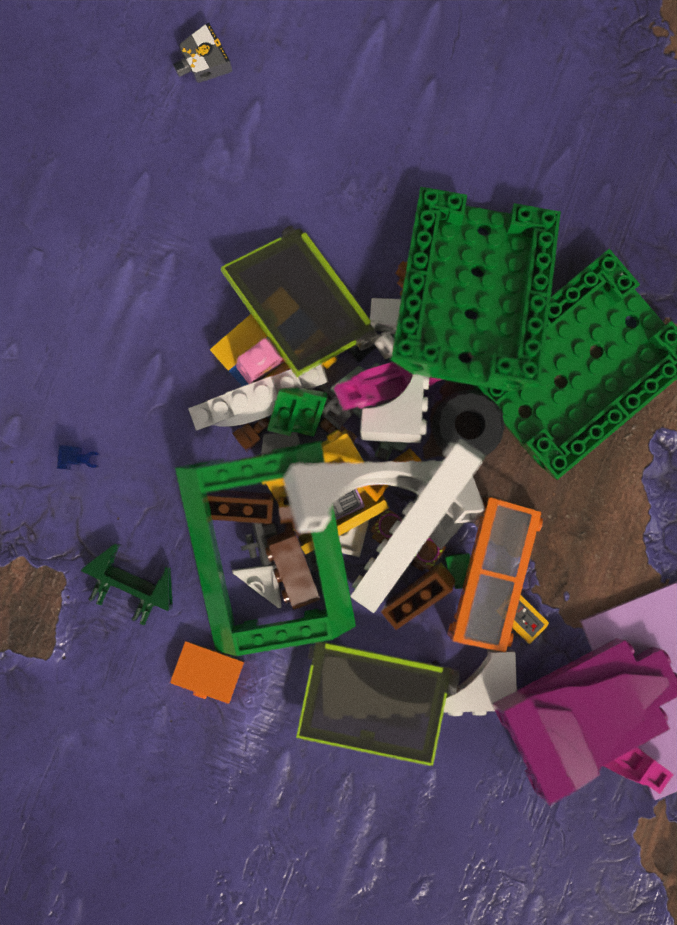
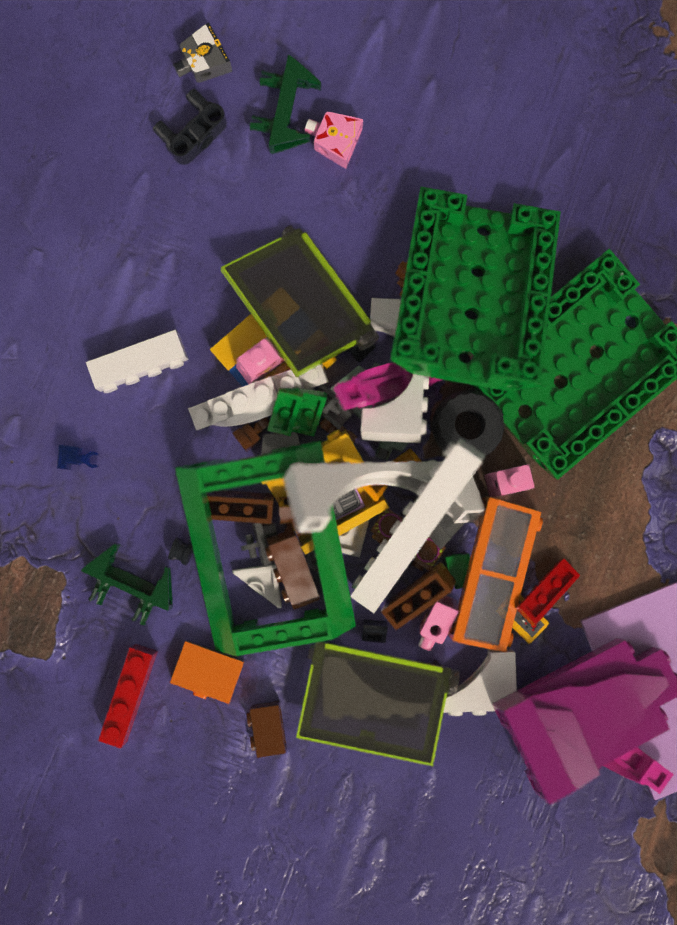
(128, 696): none -> red brick
(137, 361): none -> white brick
(181, 551): none -> black wheel
(197, 133): none -> black piece
(267, 729): none -> reddish brown brick
(293, 77): none -> dark green hose
(335, 136): none -> bright pink torso
(374, 631): none -> black slope
(385, 344): white tile -> none
(442, 614): none -> bright pink torso
(509, 481): none -> bright pink torso
(547, 592): none -> red plate

